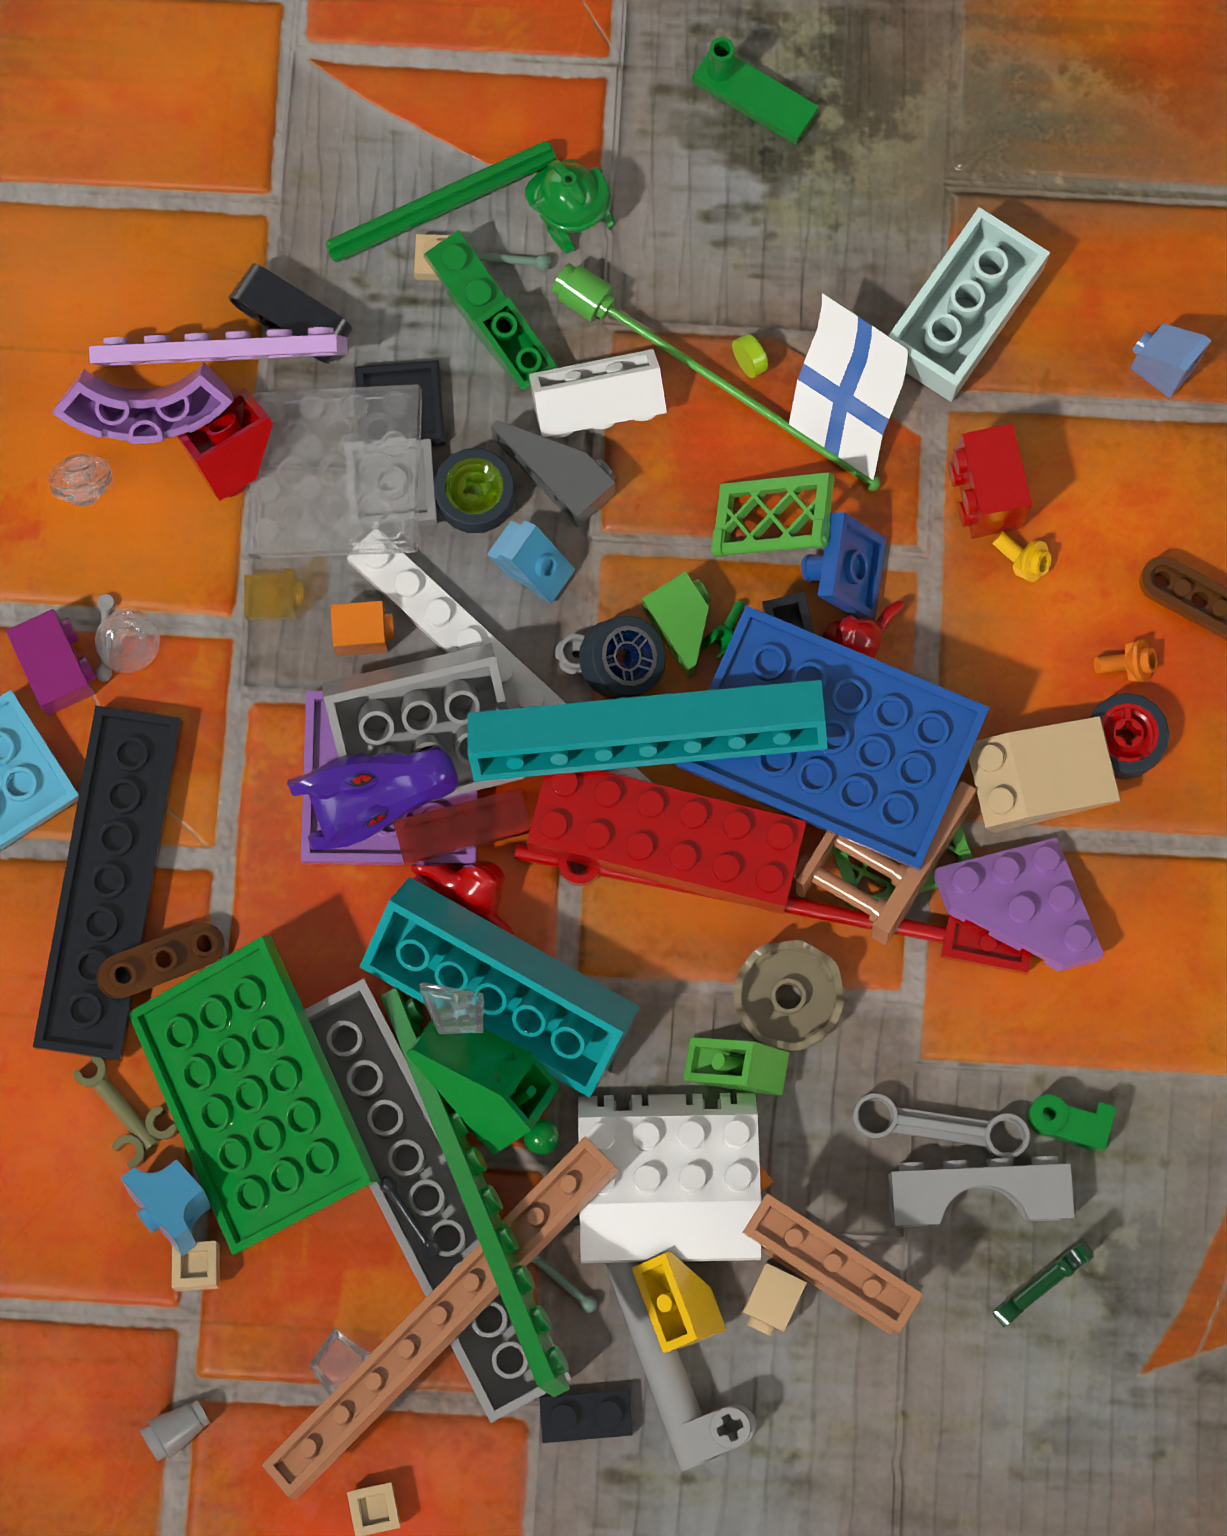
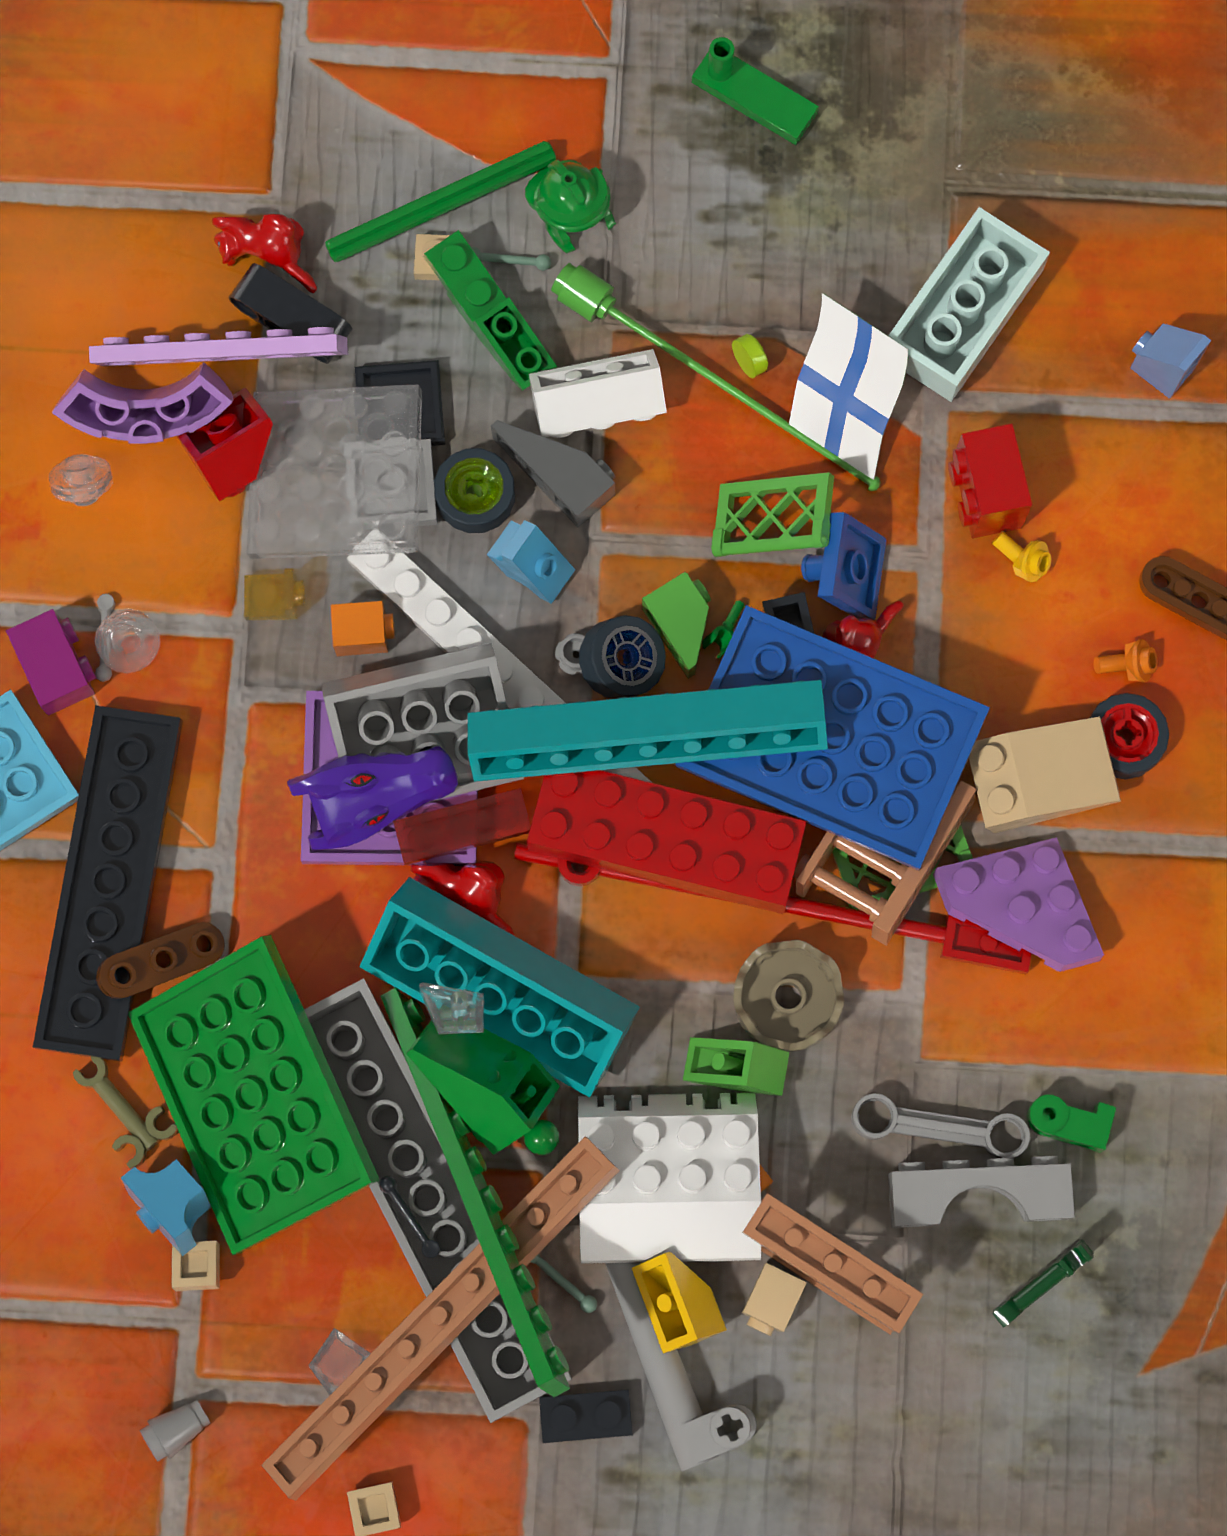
(271, 239): none -> red animal

